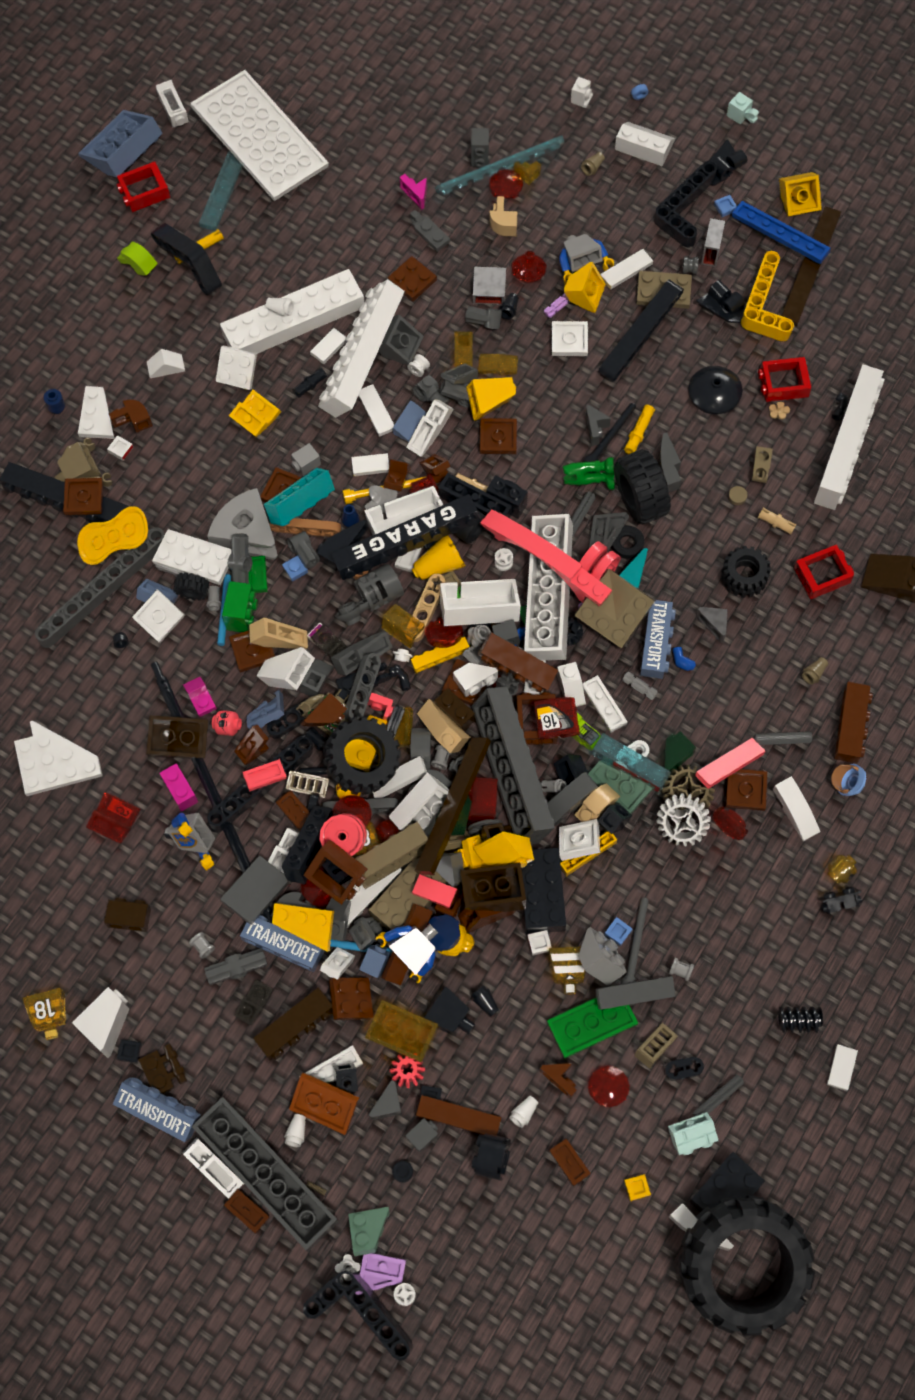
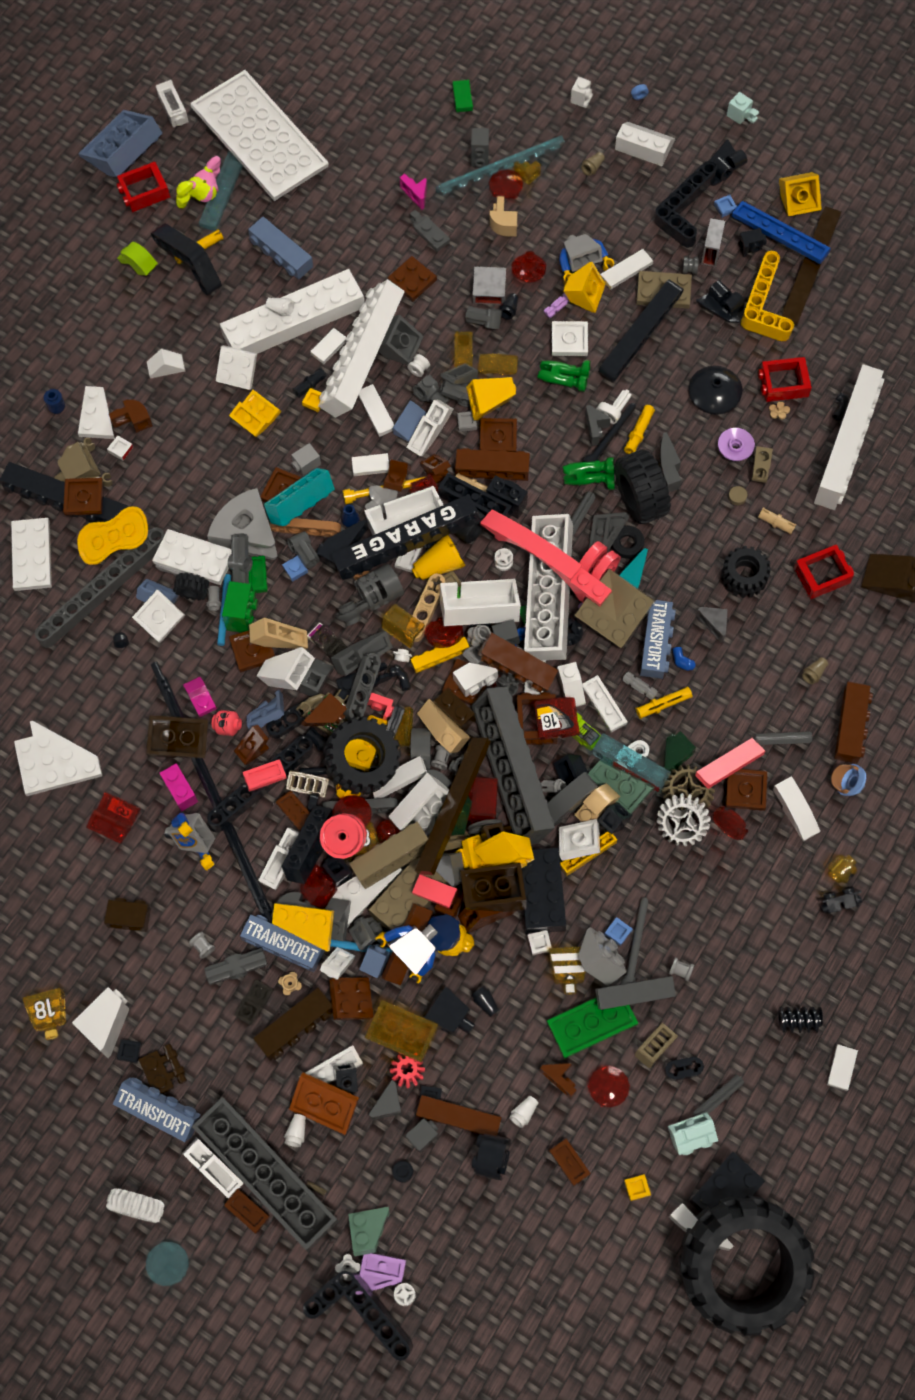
(31, 554): none -> white plate
(135, 1205): none -> white gear
(167, 1264): none -> clear light blue tile
(201, 186): none -> hair
(255, 890): dark grey tile -> none
(280, 248): none -> sand blue brick
(292, 977): none -> tan plate
(312, 400): none -> yellow plate
(343, 861): reddish brown window -> none
(462, 96): none -> green tile
(466, 421): none -> light grey tile
(488, 463): none -> reddish brown brick
(553, 371): none -> green piece
(614, 410): none -> white piece
(681, 695): none -> yellow pin
(739, 438): none -> lavender dish
(751, 241): none -> black brick

